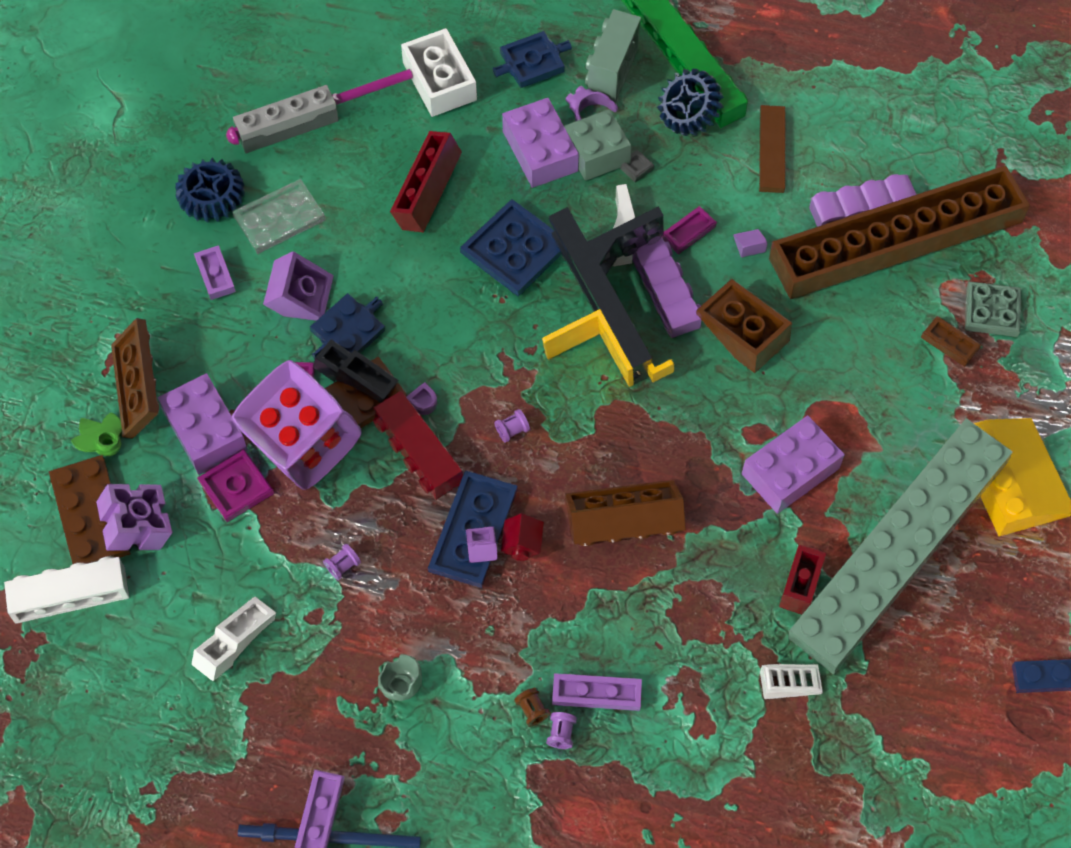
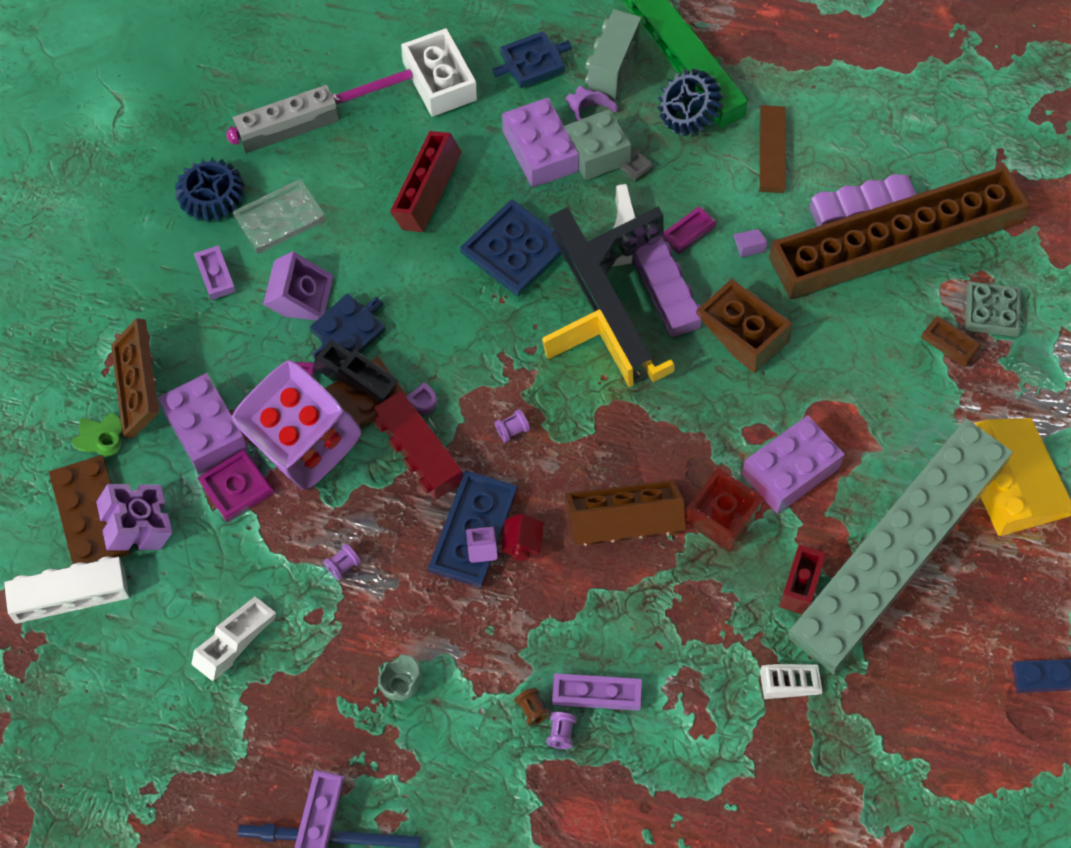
(723, 509): none -> clear red brick

